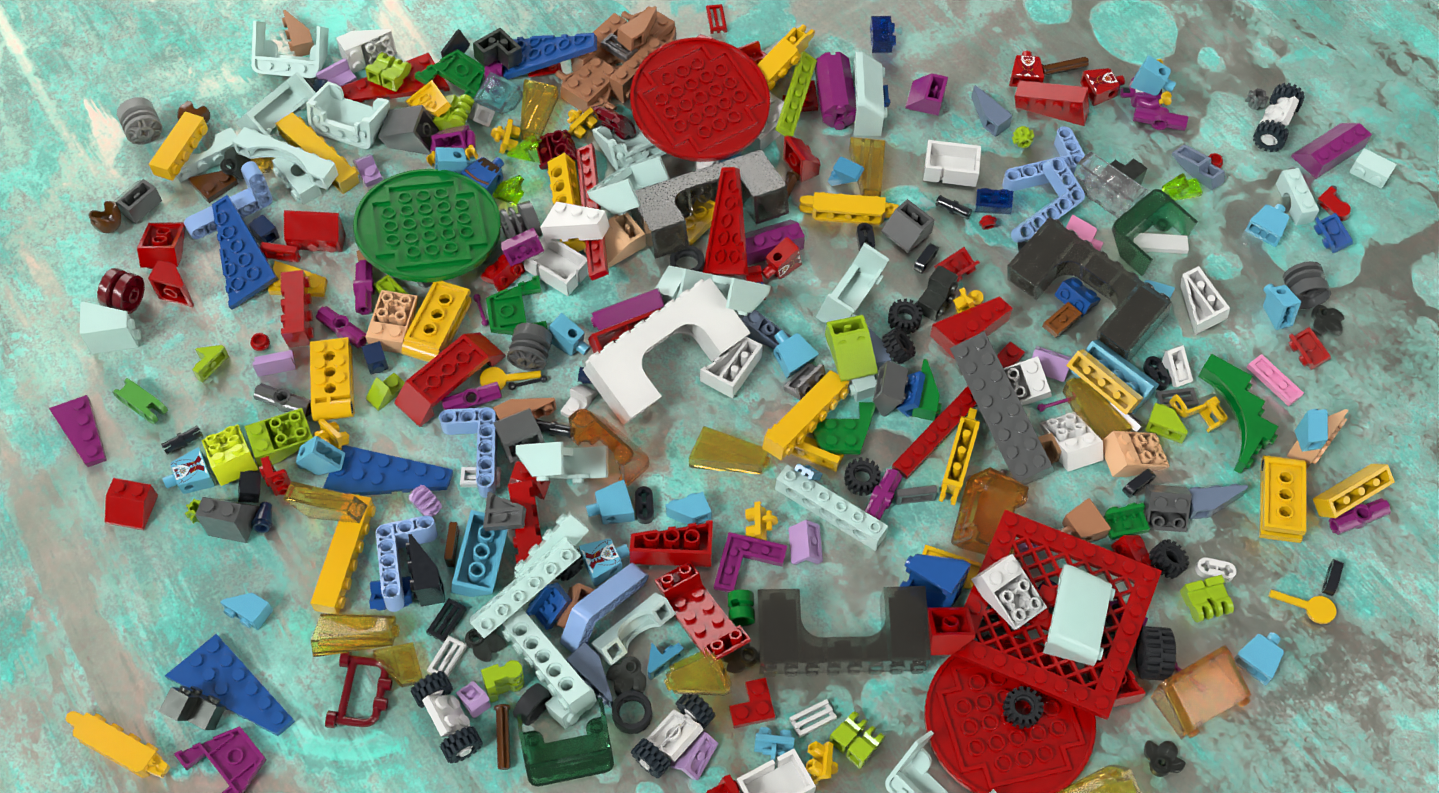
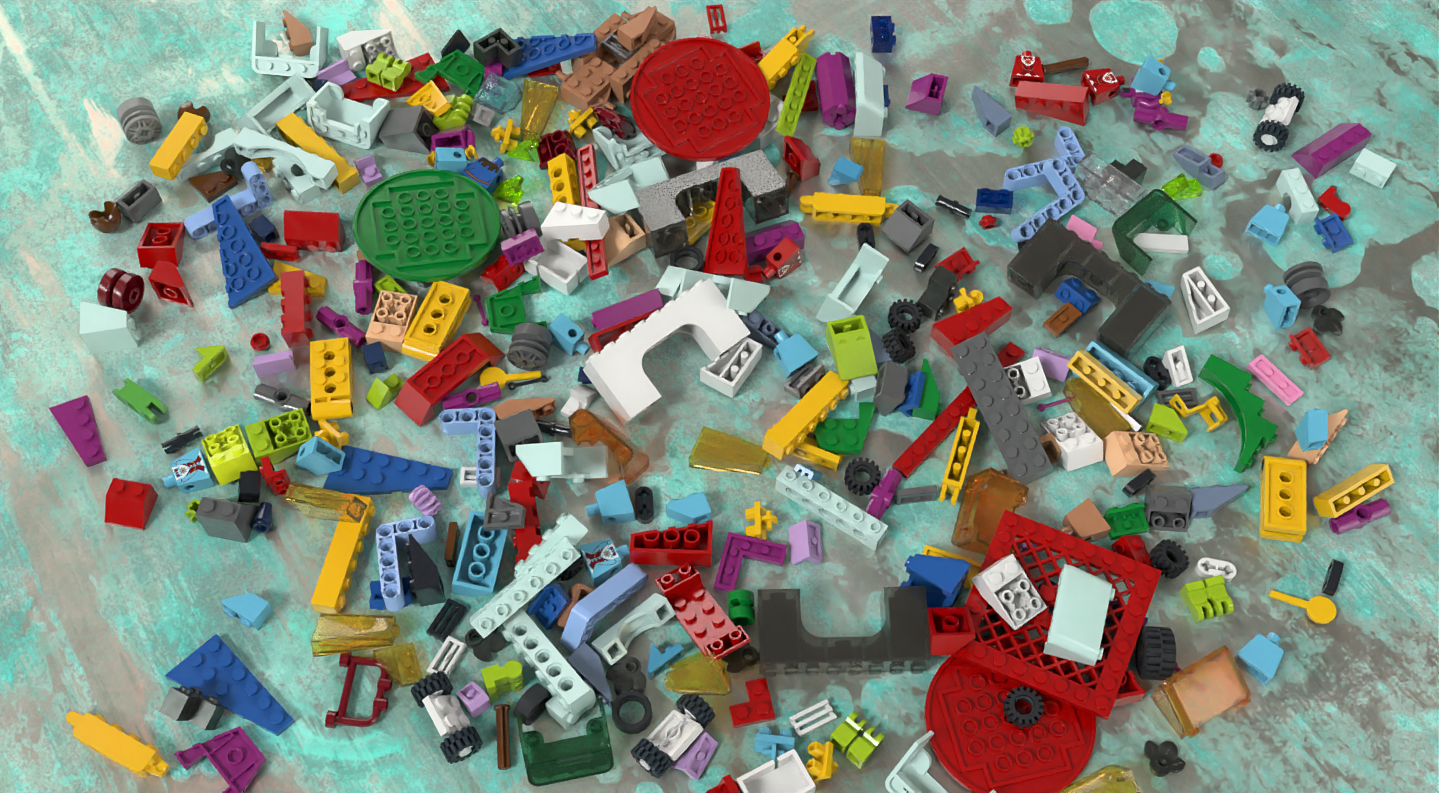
(952, 163): white piece -> none

